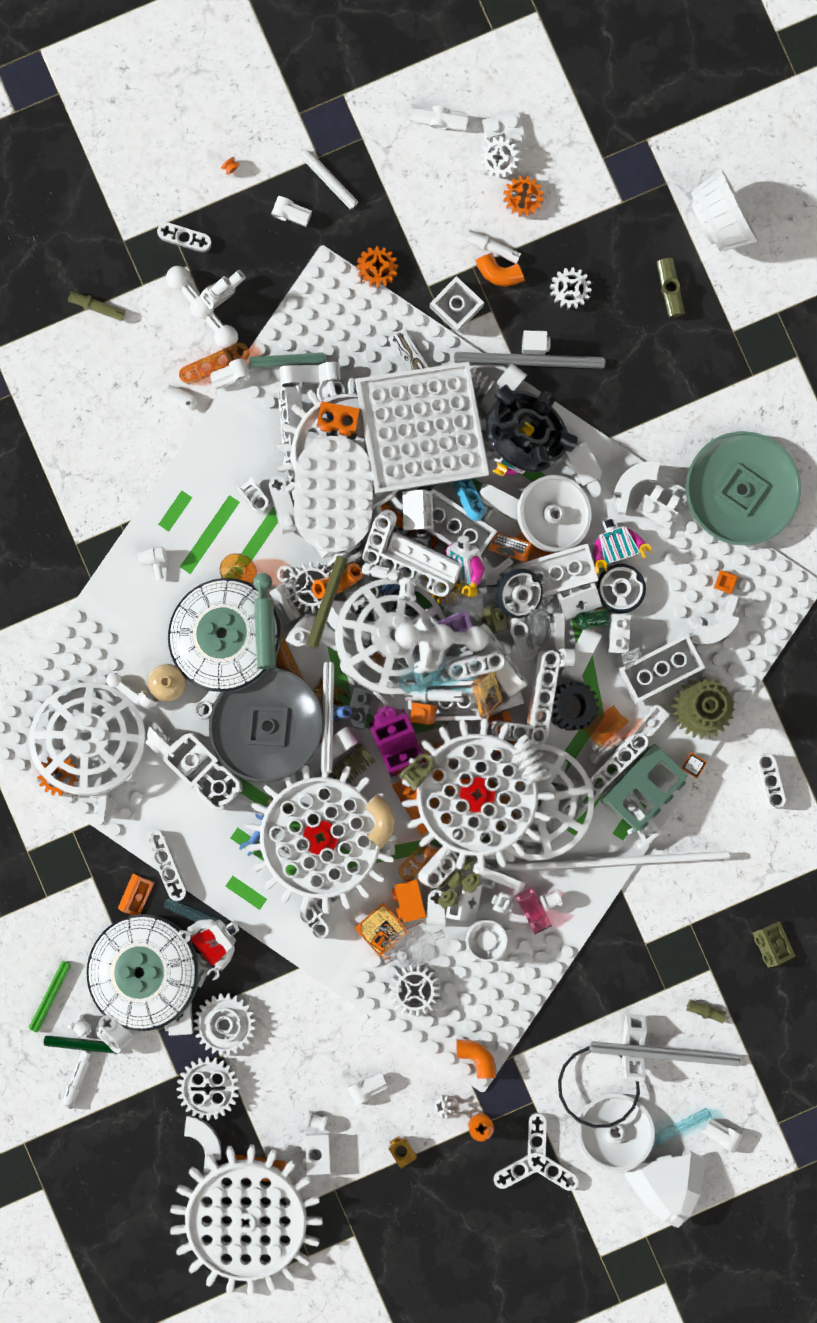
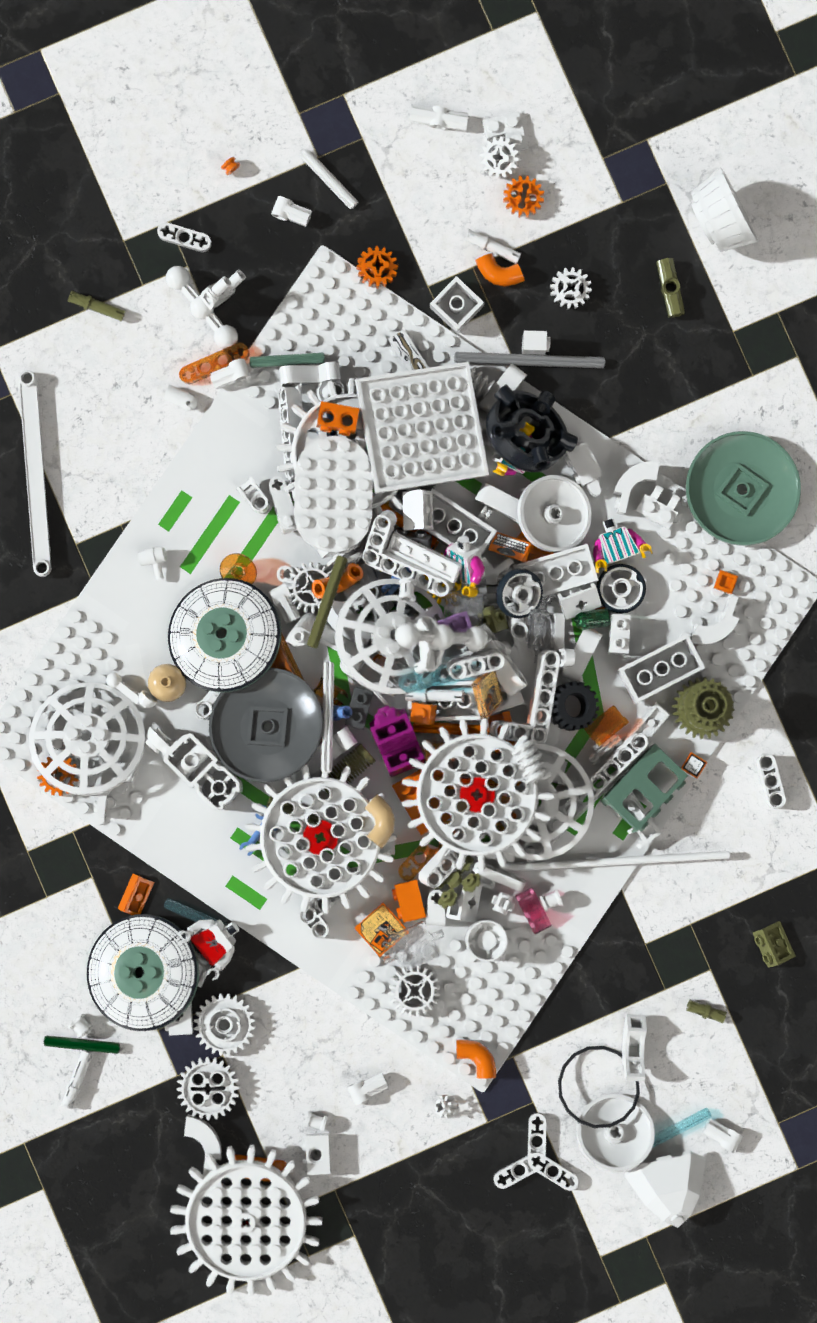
(35, 473): none -> white piece
(49, 996): bright green axle -> none
(114, 1034): white piece -> none
(168, 864): white beam -> none
(264, 623): sand green piece -> none
(380, 572): white axle -> none
(405, 1159): pearl gold brick -> none
(415, 773): olive piece -> none
(450, 727): none -> orange axle
(473, 507): medium azure beam -> none
(487, 1130): orange piece -> none
(630, 657): clear tile -> none
(664, 1053): light grey axle -> none

